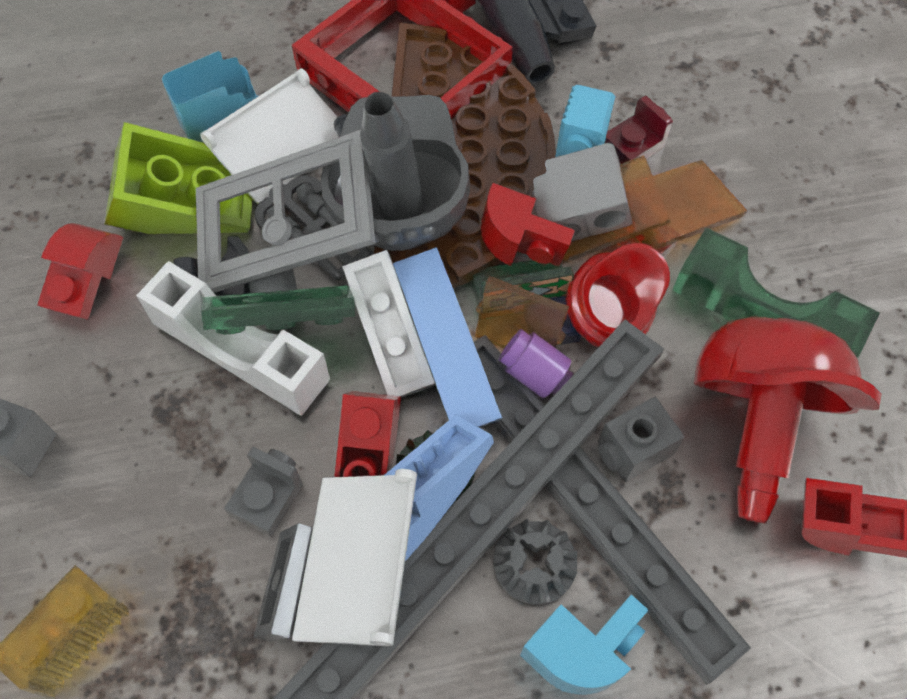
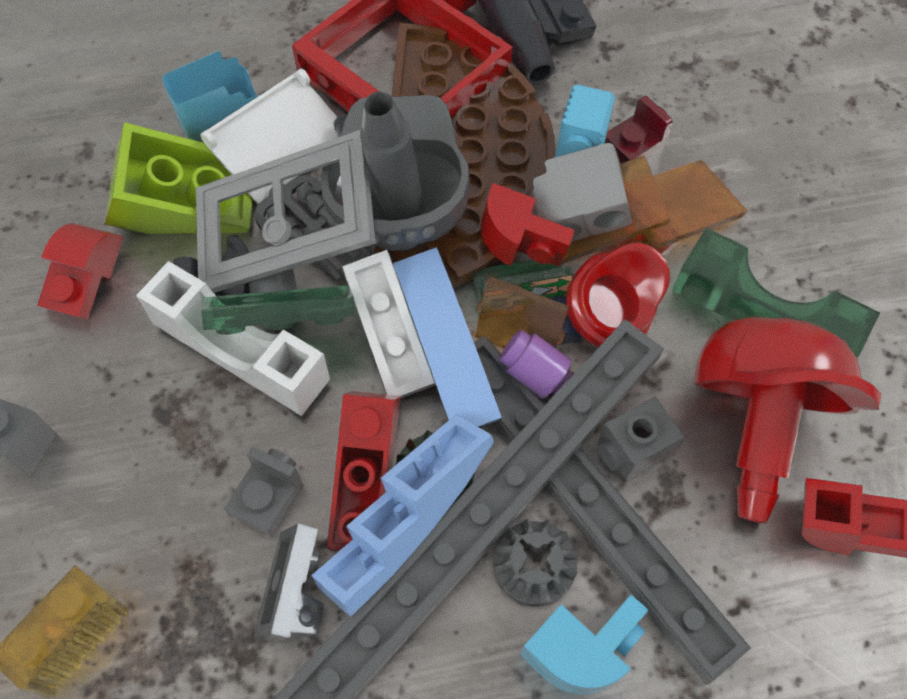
(356, 560): white piece -> none

